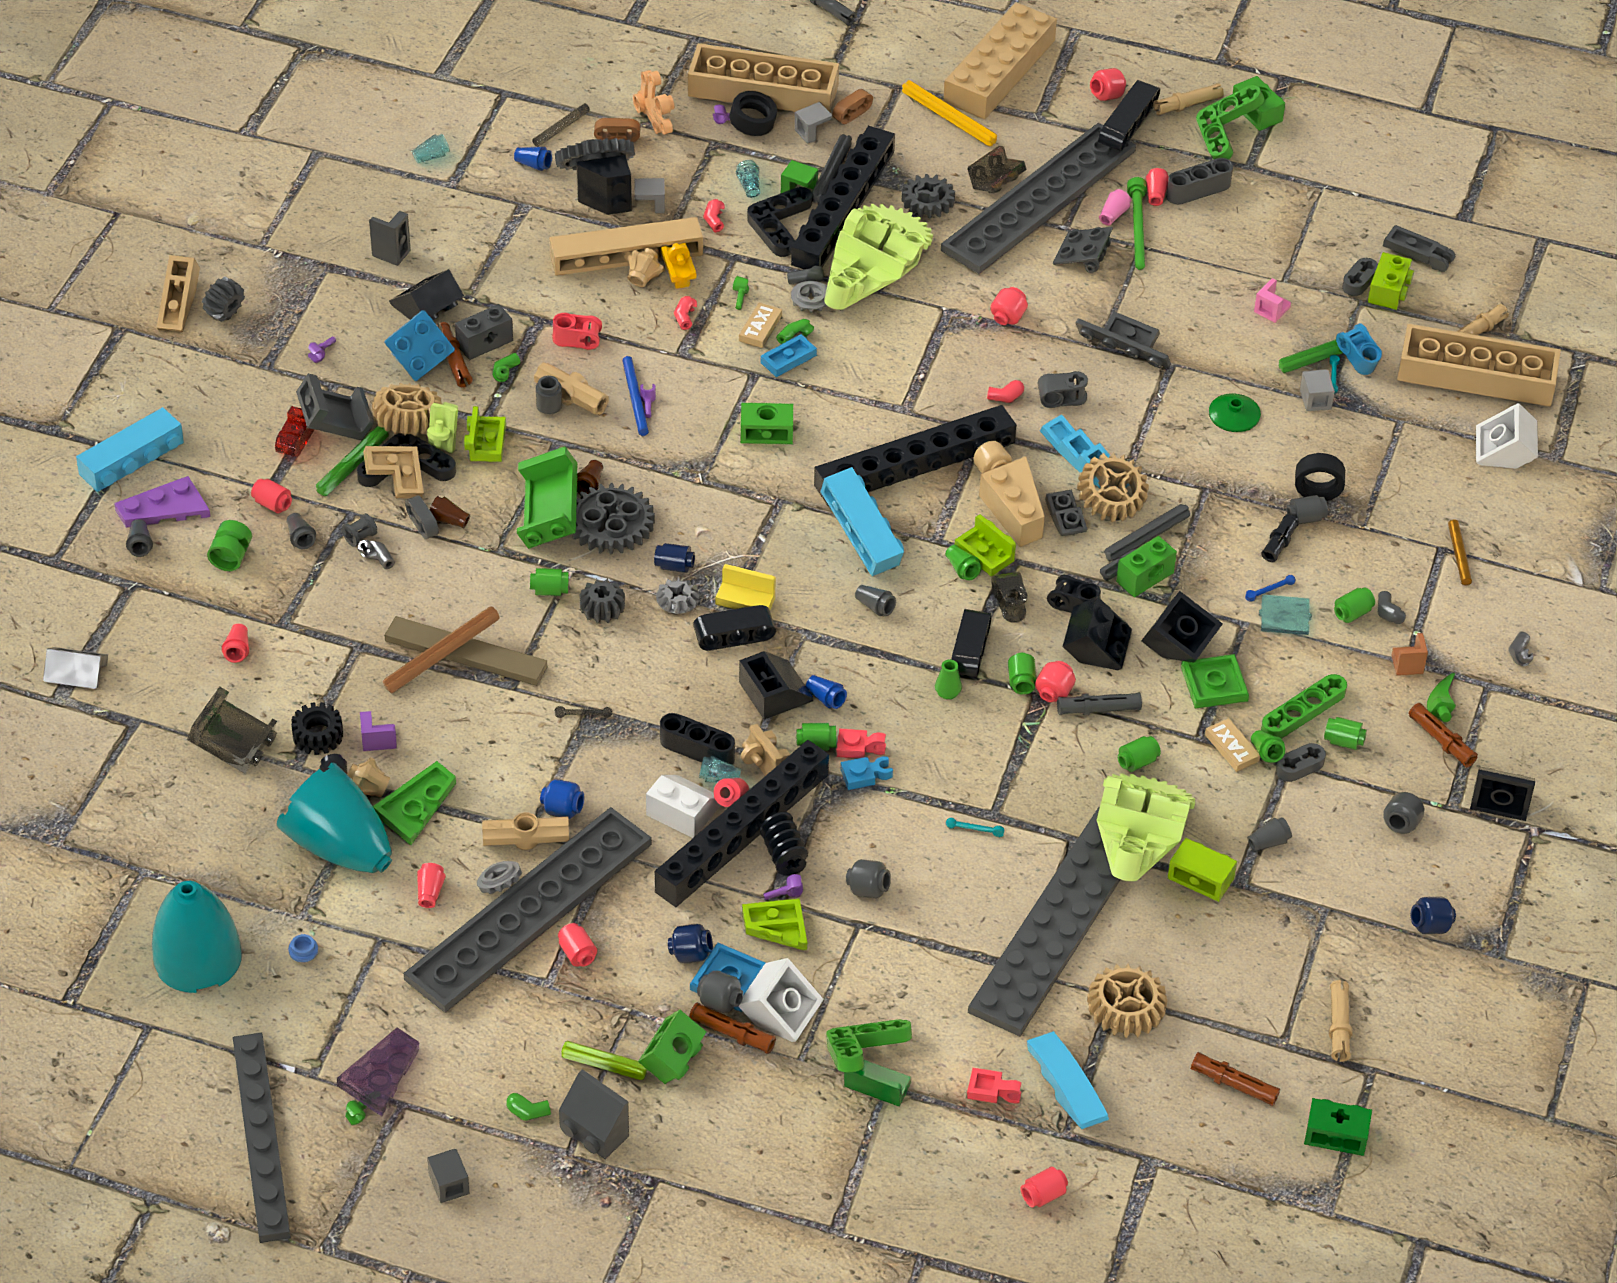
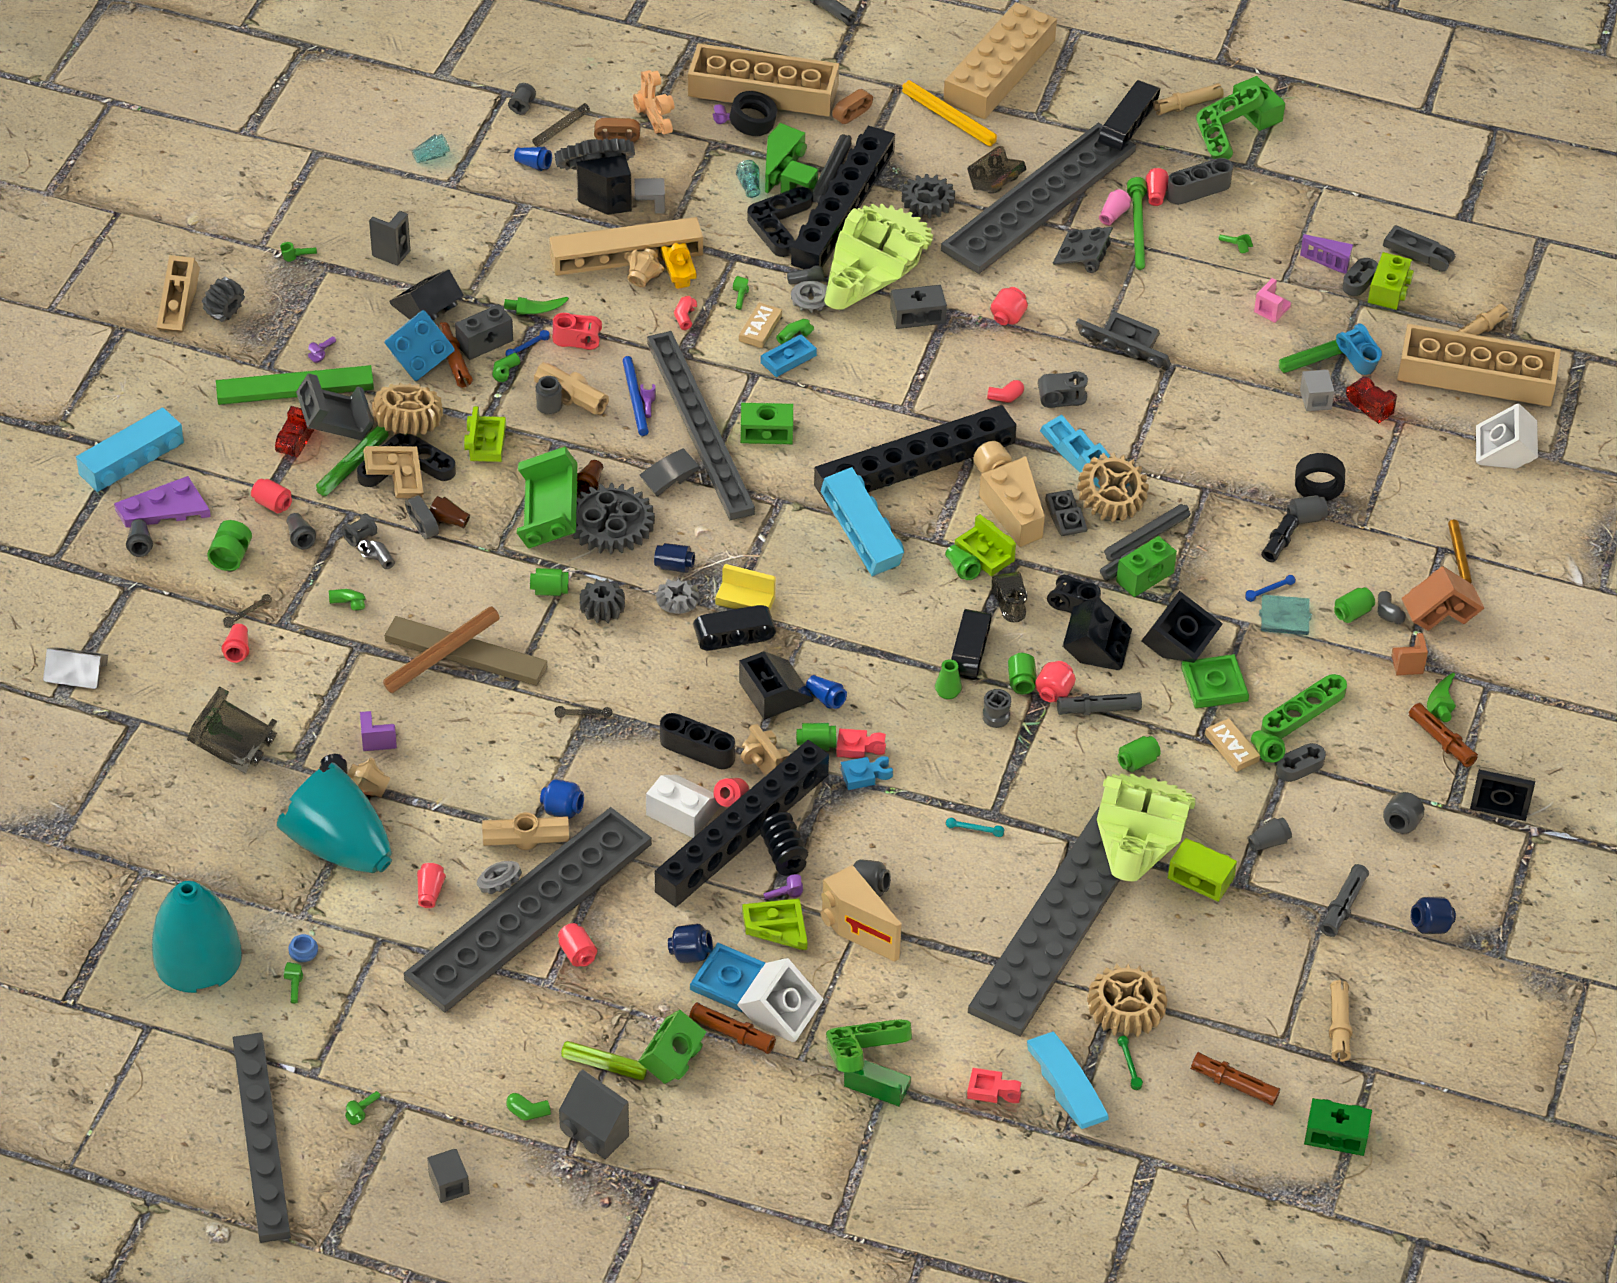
(229, 621): none -> clear smoke hinge
(285, 385): none -> bright green tile
(290, 253): none -> bright green hand
(293, 972): none -> bright green hand
(317, 740): black tyre -> none
(348, 595): none -> bright green arm
(379, 1071): clear purple wing -> none
(416, 801): bright green wing -> none
(443, 426): yellowish green hips -> none
(523, 96): none -> dark grey bush
(526, 306): none -> bright green bar
(543, 335): none -> blue hinge
(668, 470): none -> dark grey slope
(701, 426): none -> dark grey plate
(711, 214): coral arm -> none
(715, 769): clear light blue cone -> none
(720, 991): dark grey head -> none
(782, 147): none -> bright green slope
(808, 119): light grey panel -> none
(860, 914): none -> tan slope
(877, 600): dark grey cone -> none
(918, 306): none -> dark grey brick
(996, 708): none -> dark grey wheel
(1044, 1187): coral brick -> none
(1108, 84): coral head -> none
(1136, 1082): none -> green hinge
(1234, 412): green dish -> none
(1242, 241): none -> bright green hand
(1334, 361): teal hinge -> none
(1339, 252): none -> medium lavender slope
(1341, 907): none -> dark grey pin
(1345, 733): bright green brick -> none
(1372, 399): none -> clear red leg
(1441, 596): none -> nougat brick
(1518, 650): flat silver arm -> none

